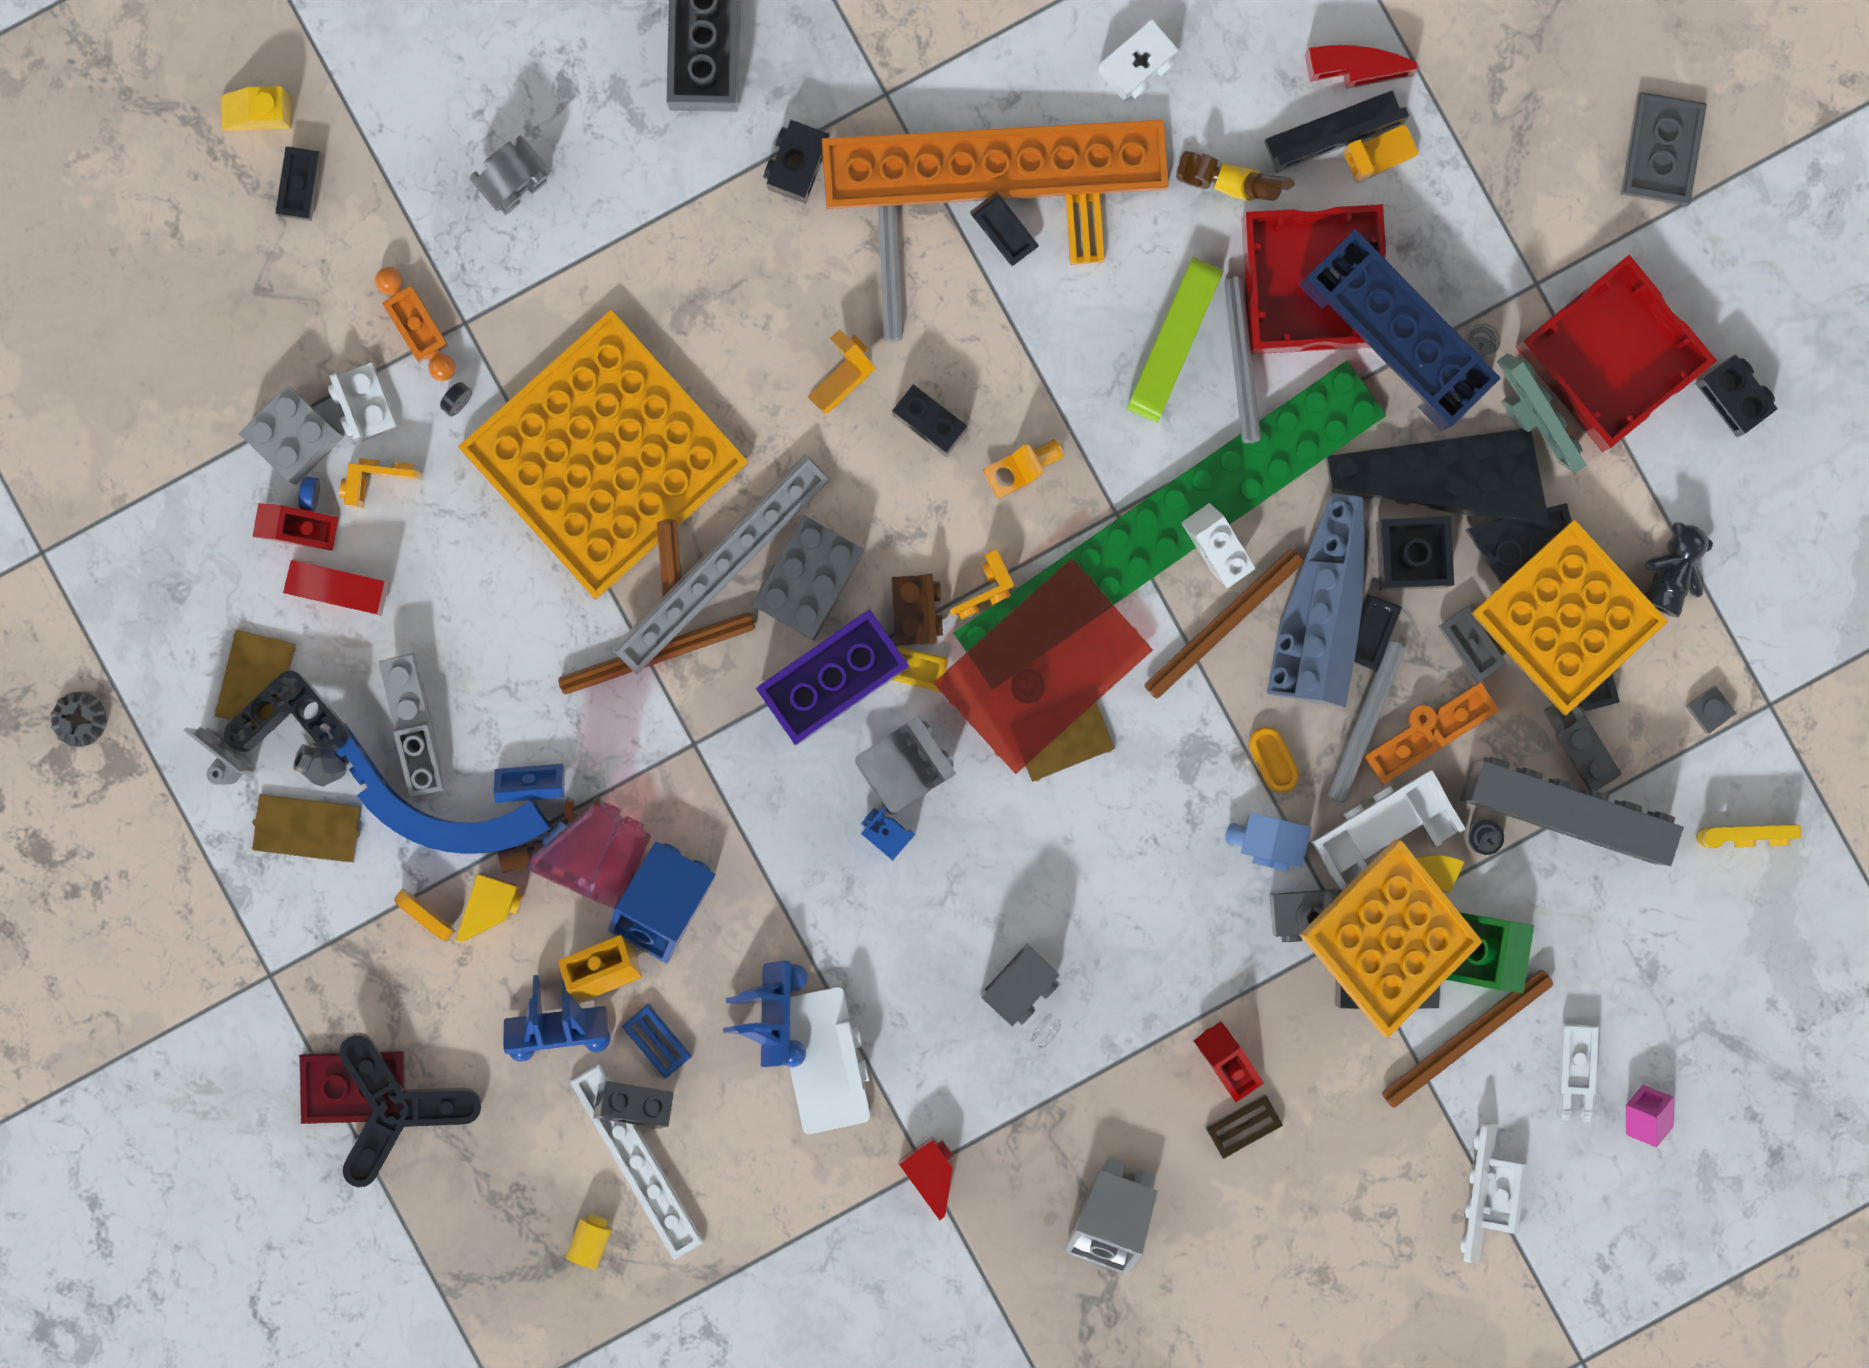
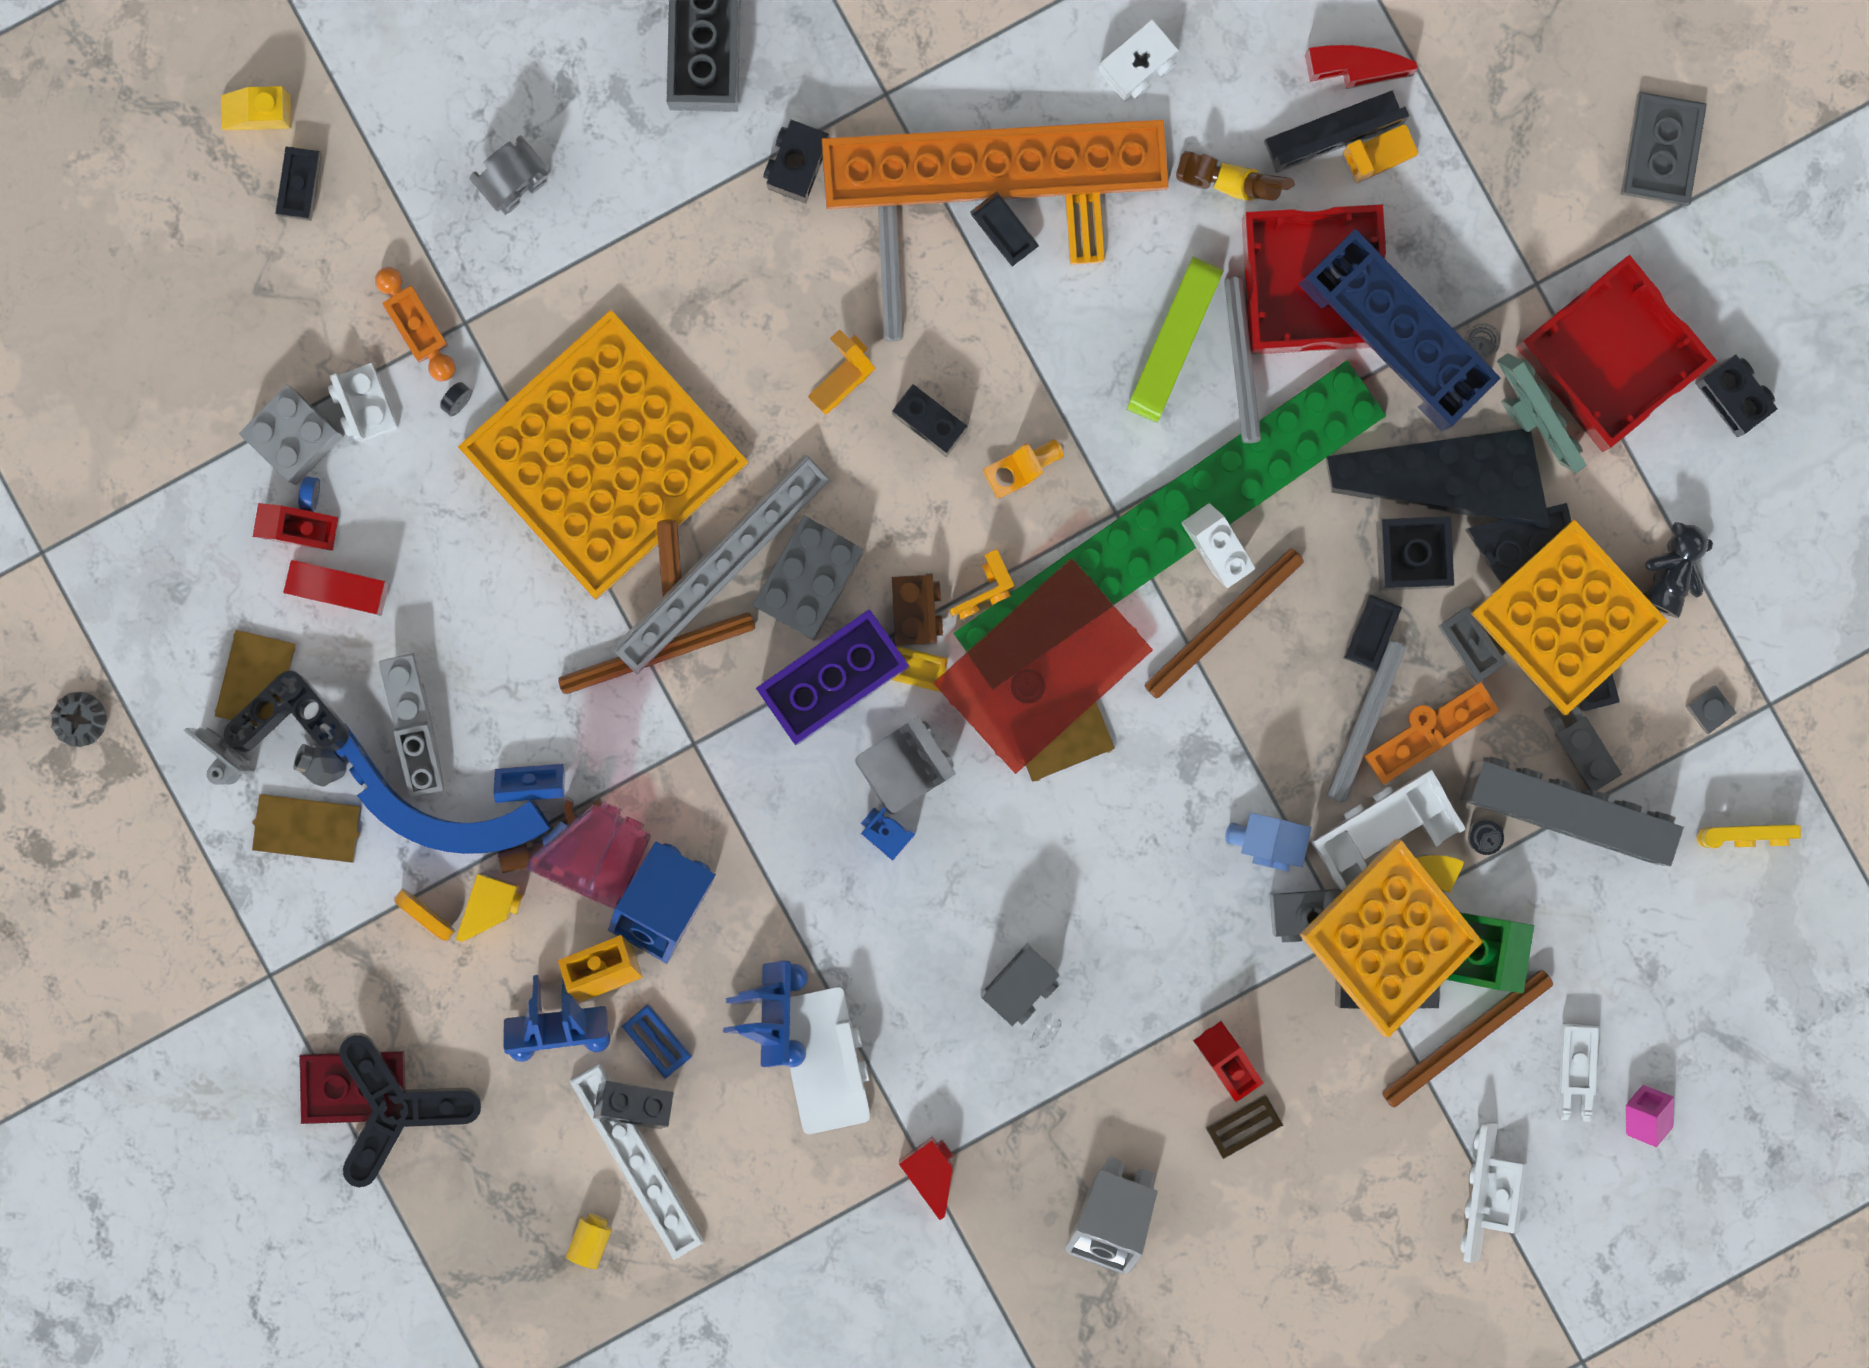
(354, 486): light orange bracket -> none
(1273, 759): light orange tile -> none
(1324, 611): sand blue wedge -> none

